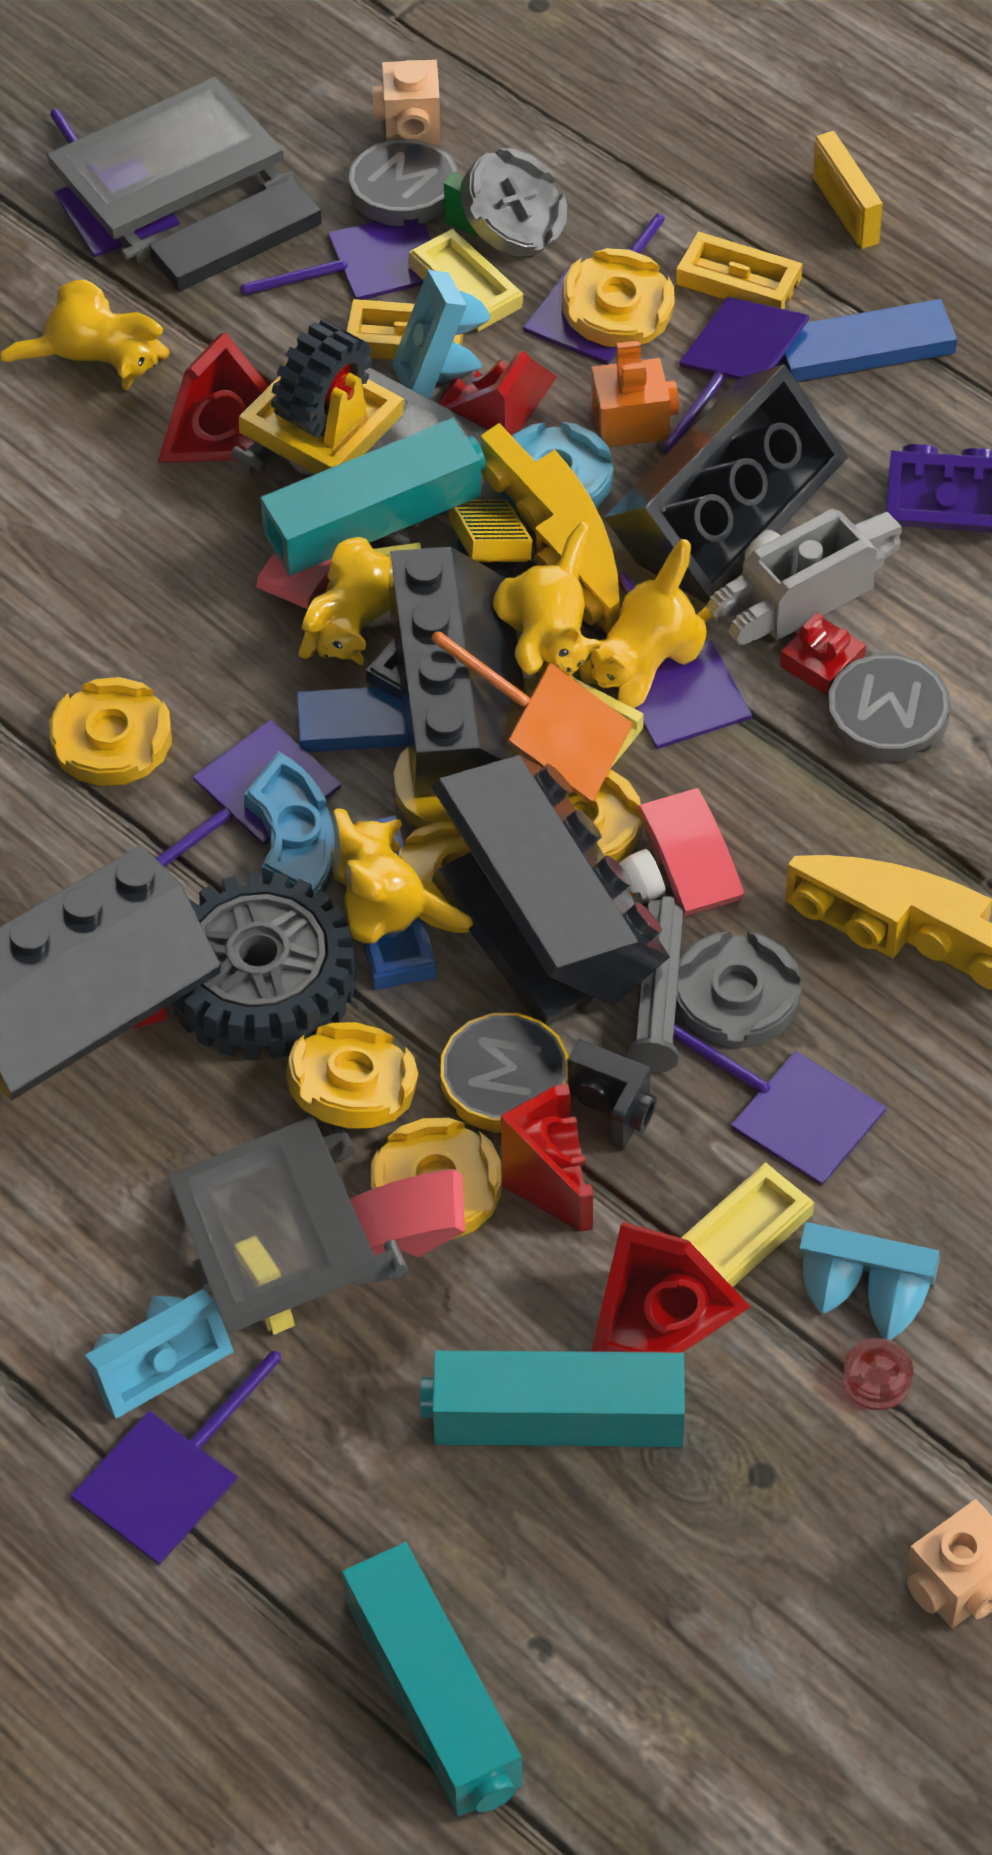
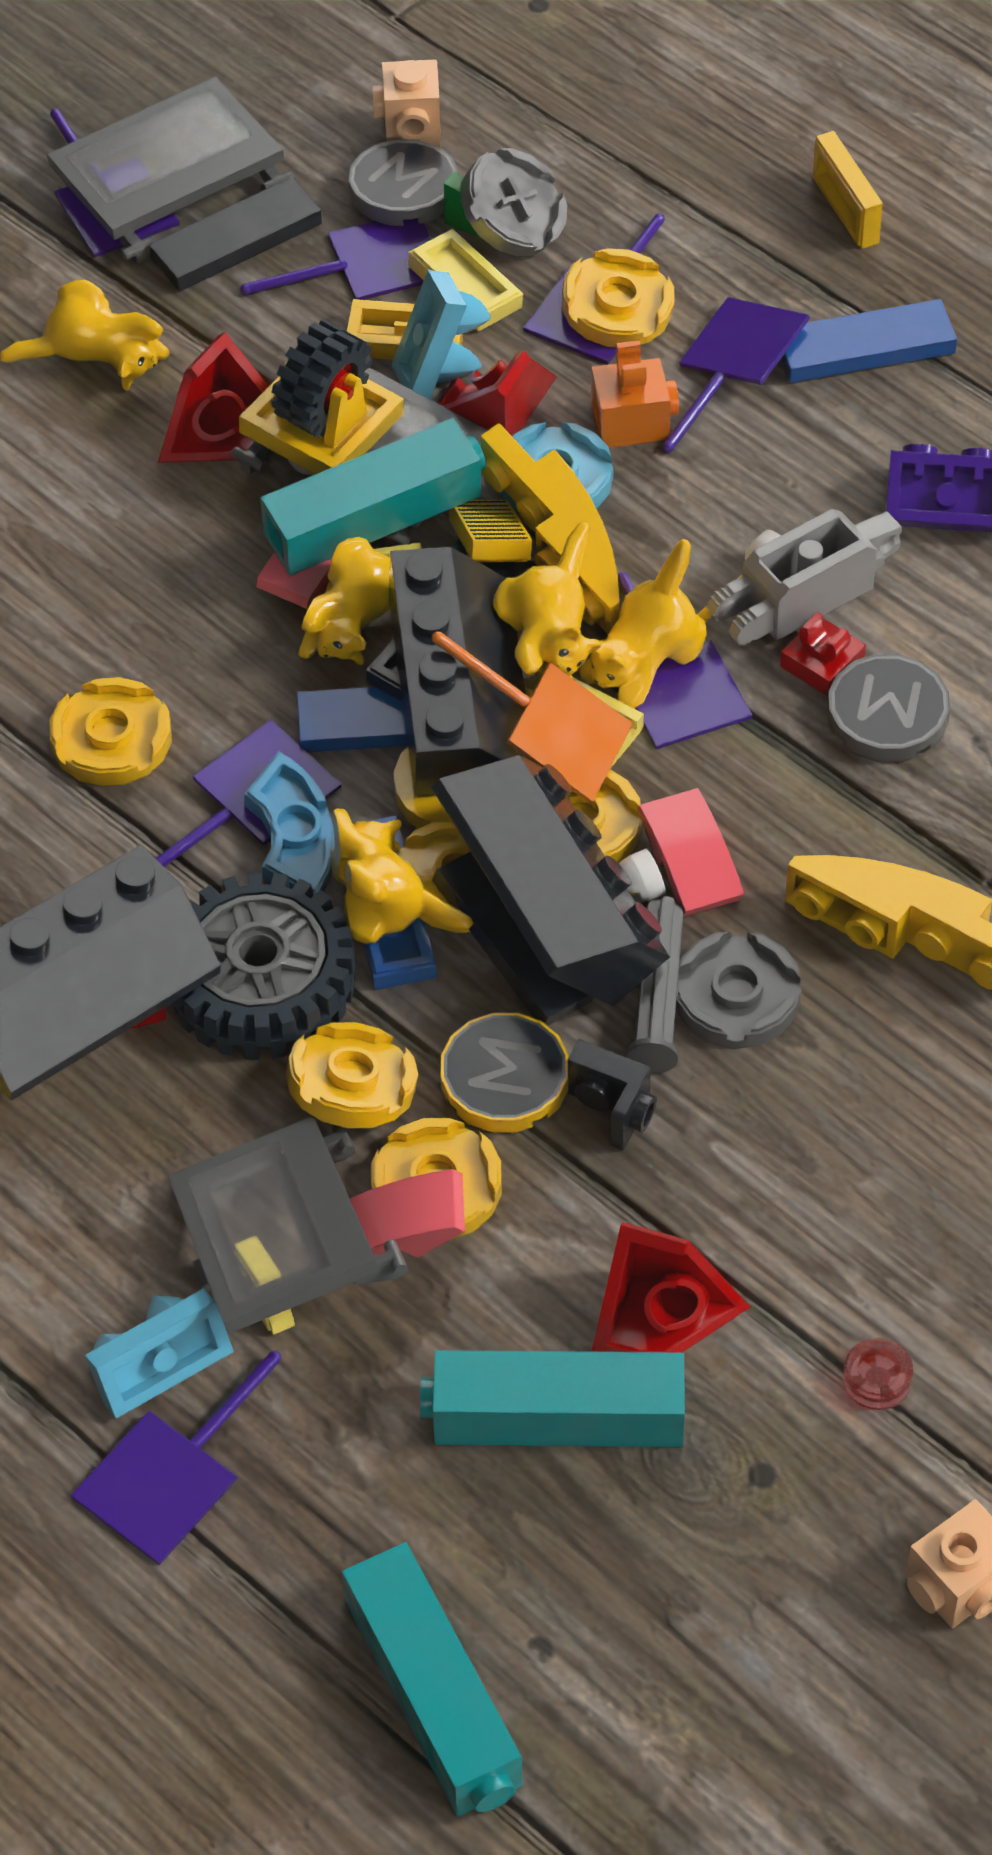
(545, 1157): red slope -> none
(729, 481): black slope -> none
(736, 279): yellow tile -> none
(750, 1223): light yellow tile -> none
(801, 1113): dark purple piece -> none
(897, 1274): medium azure tile -> none

